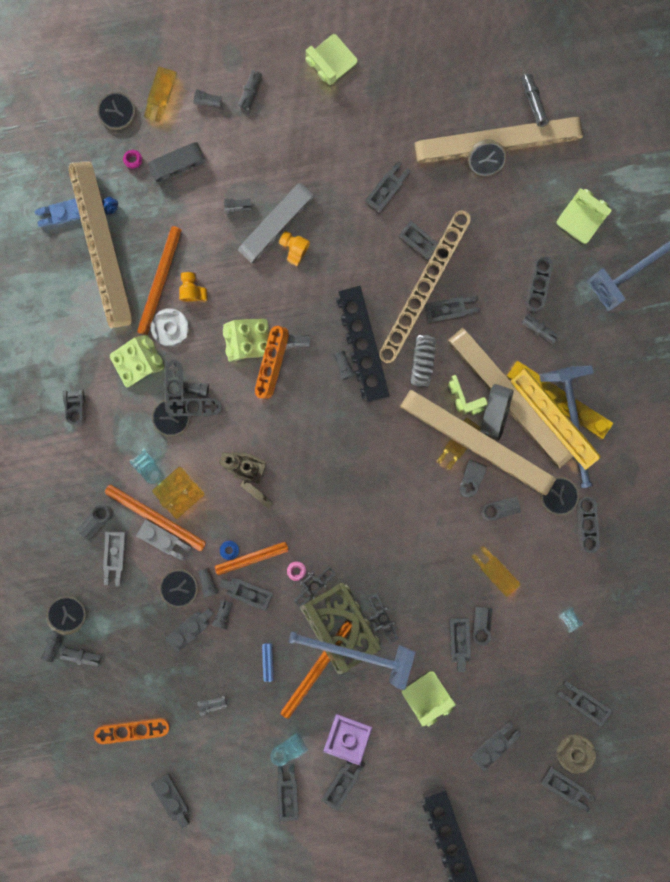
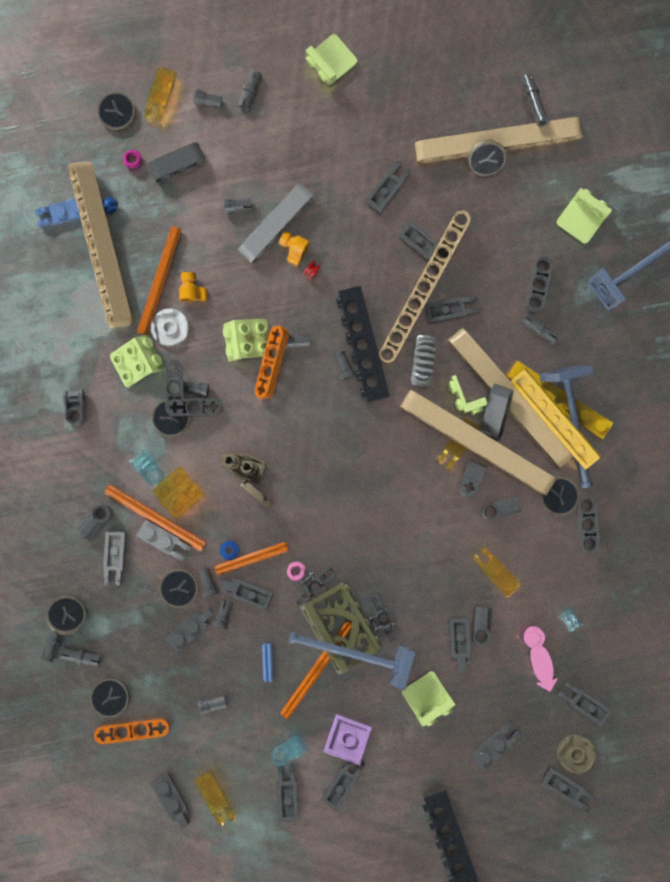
(109, 697): none -> black tile
(213, 796): none -> clear yellow hinge
(312, 270): none -> red bush
(540, 657): none -> bright pink brick

